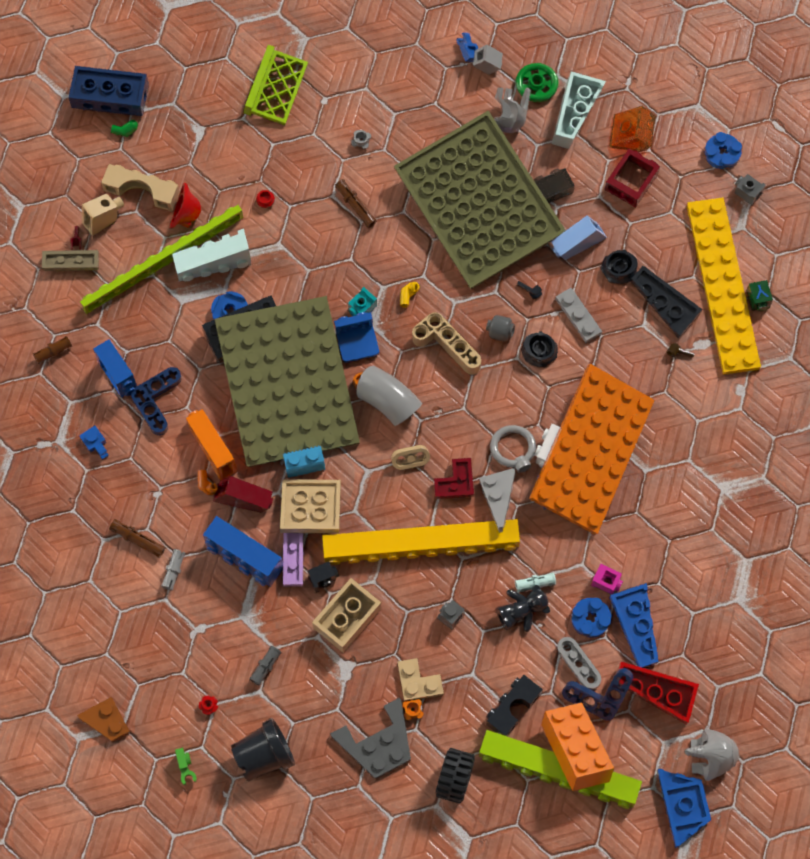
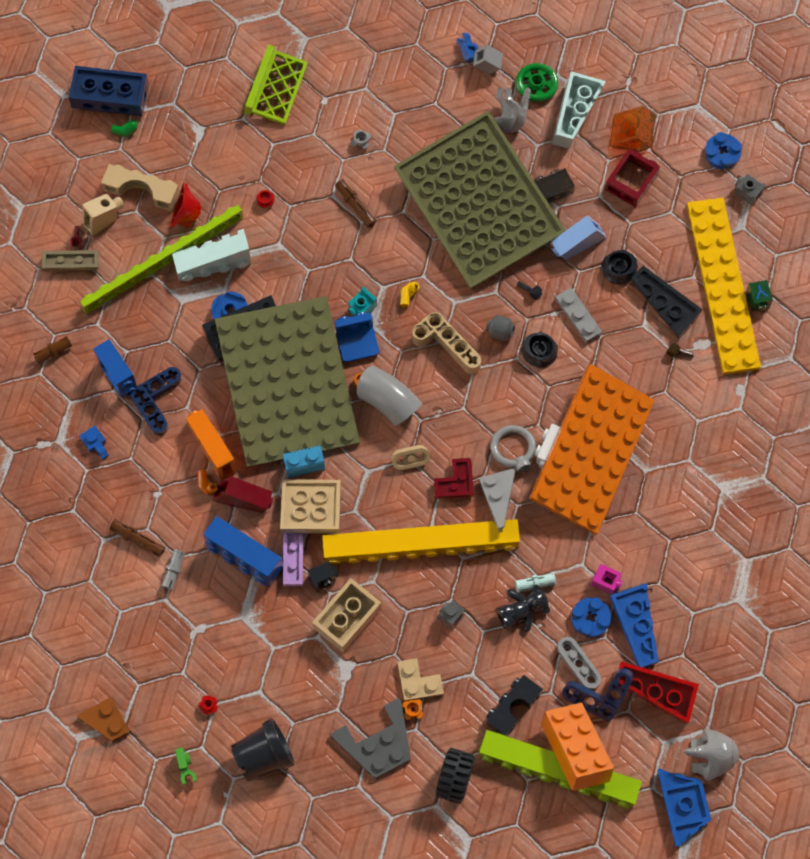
(265, 665): dark grey pin -> none

